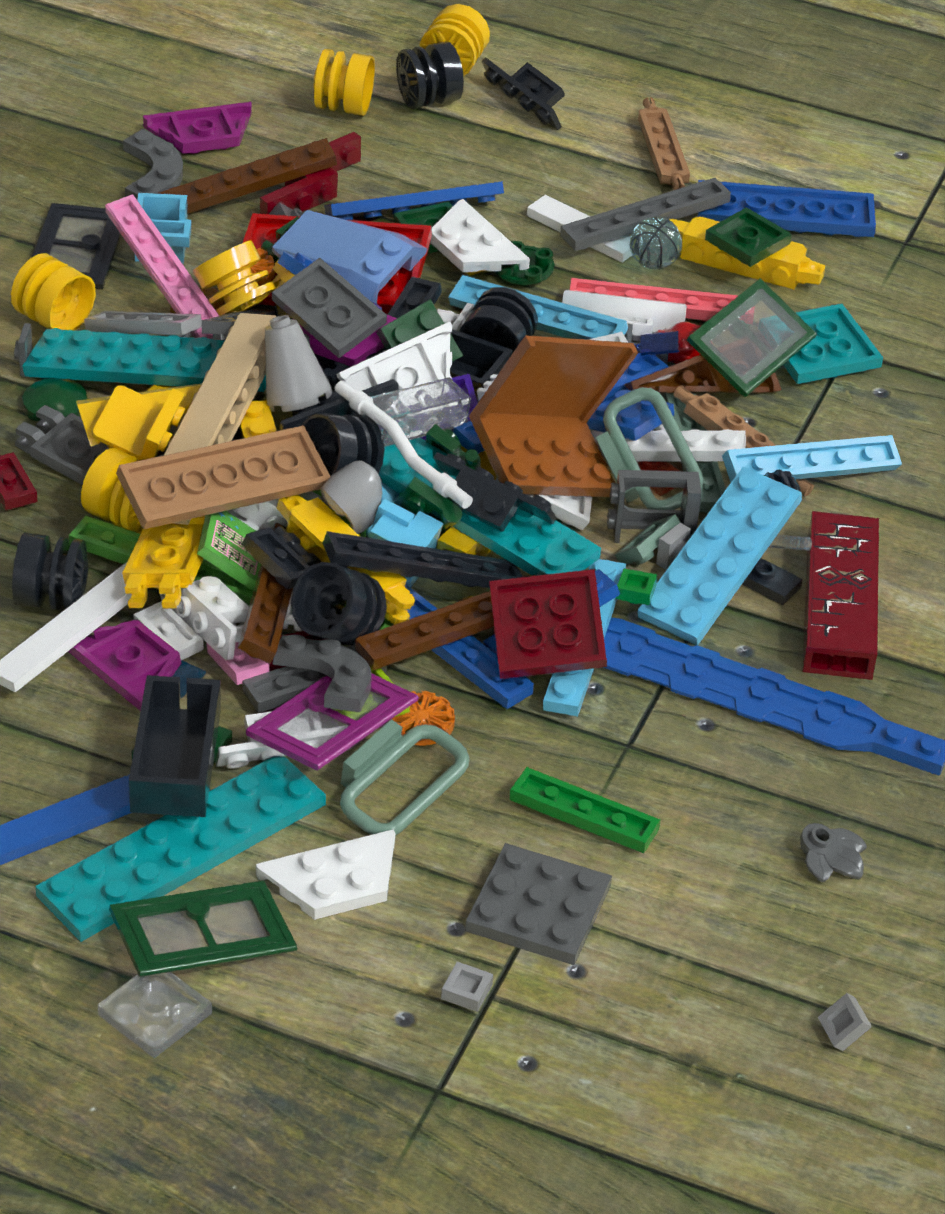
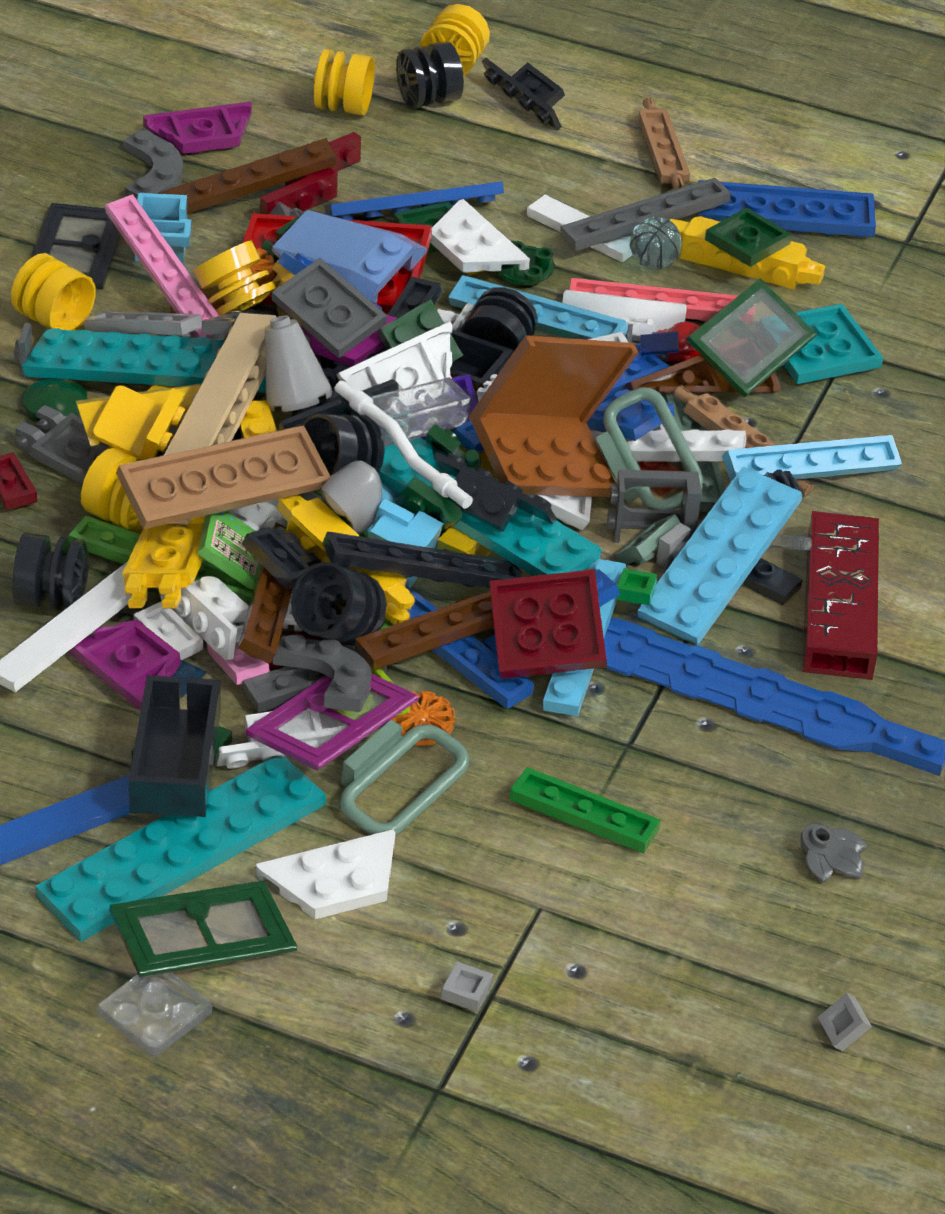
(539, 903): dark grey plate -> none

